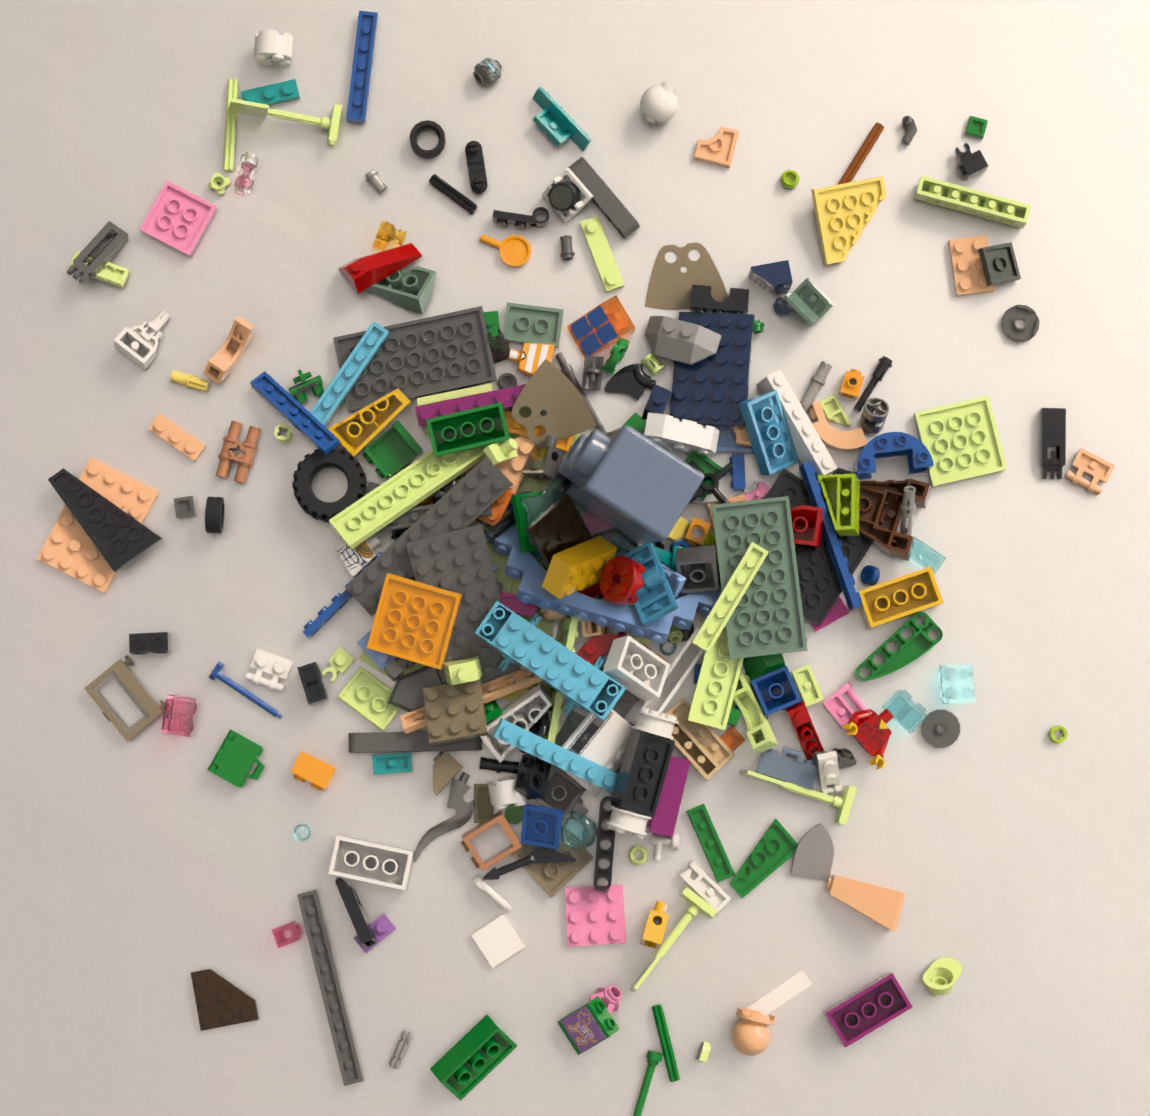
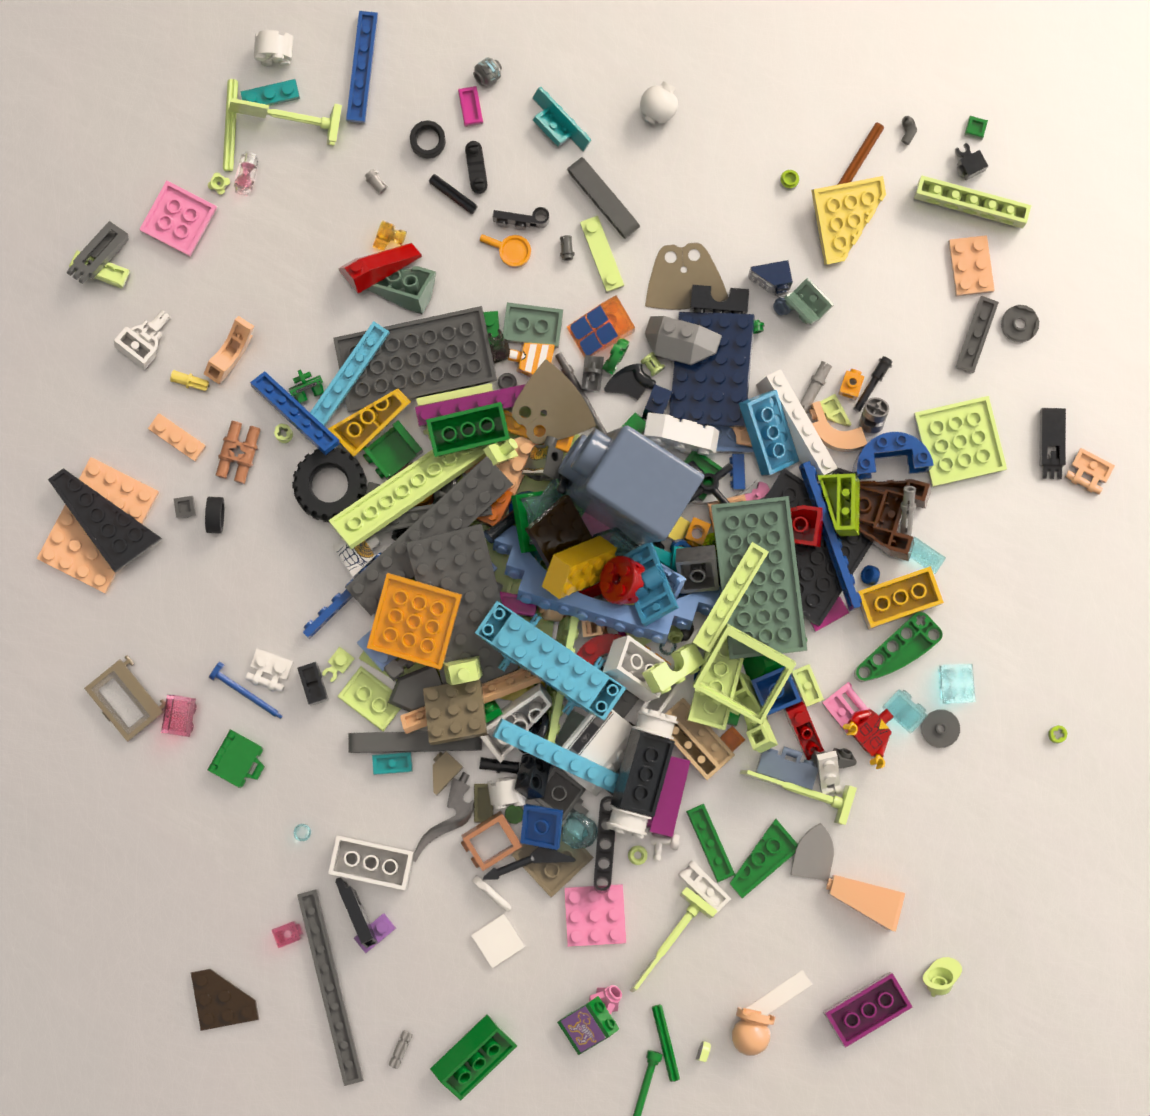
(150, 643): black brick -> none
(313, 770): light orange brick -> none
(470, 106): none -> dark pink tile
(567, 195): piece -> none
(653, 934): yellow torso -> none
(686, 660): none -> yellowish green arch
(718, 149): light nougat tile -> none
(760, 647): none -> yellowish green window
(977, 334): none -> dark grey plate
(999, 264): pearl dark grey plate -> none

